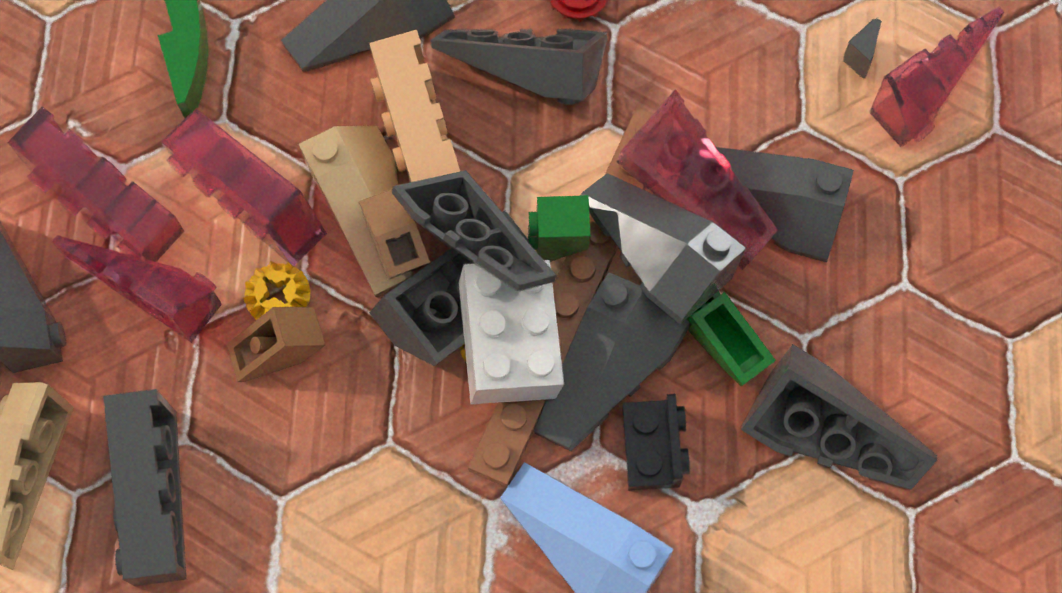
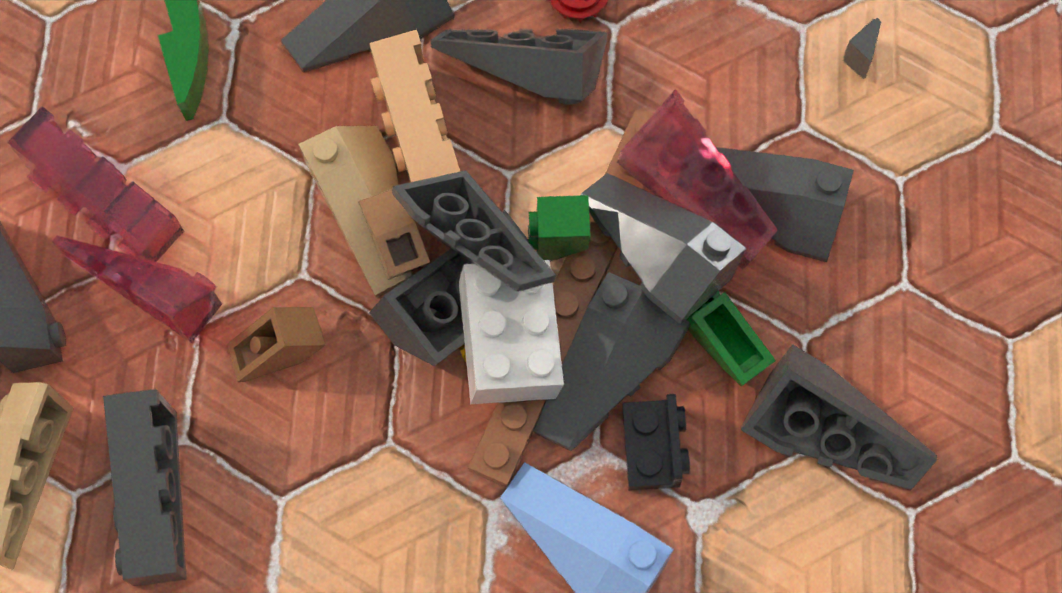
(244, 186): clear pink wedge -> none
(296, 292): yellow gear -> none
(925, 82): clear pink wedge -> none

